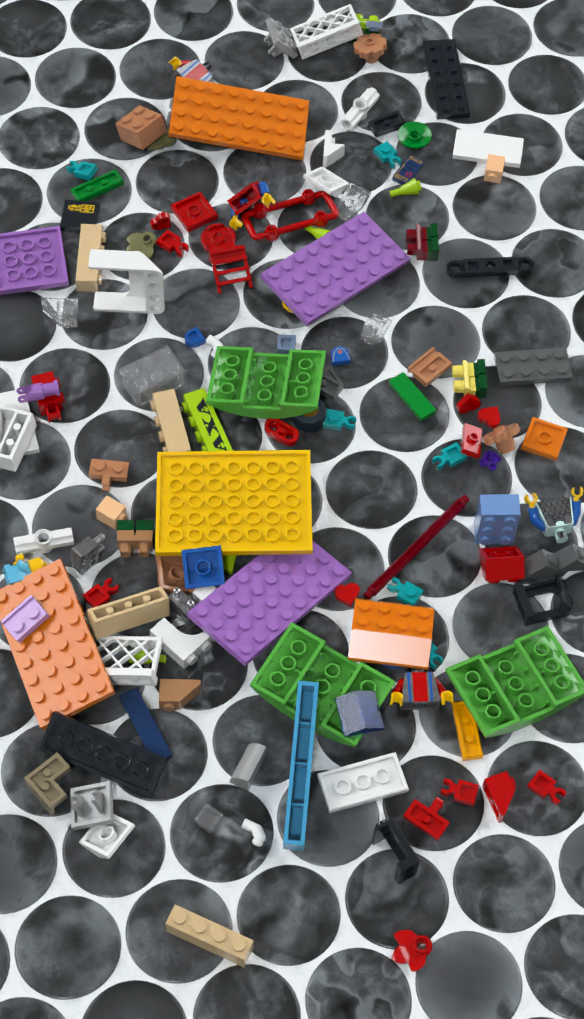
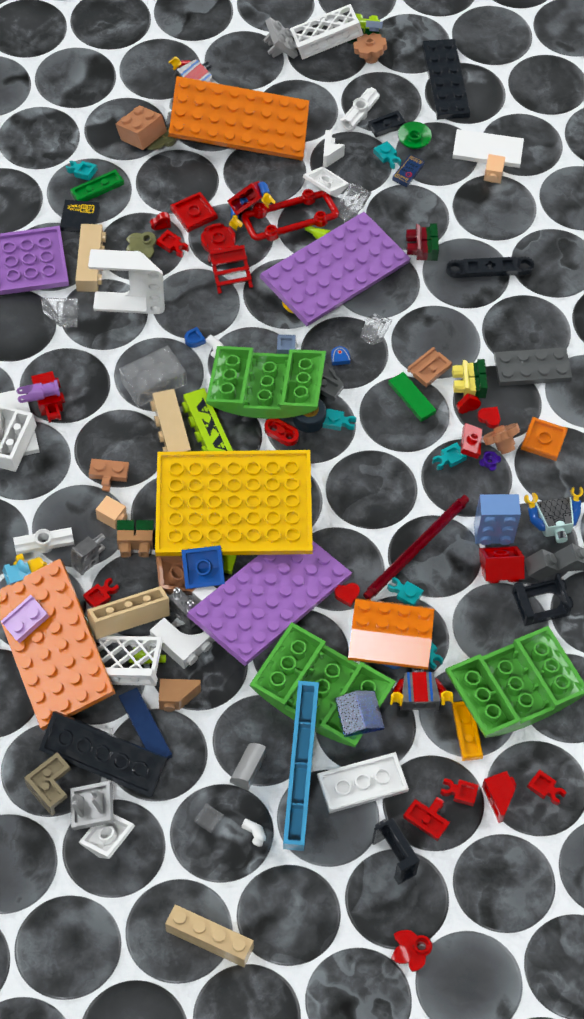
(409, 188): lime cone -> none

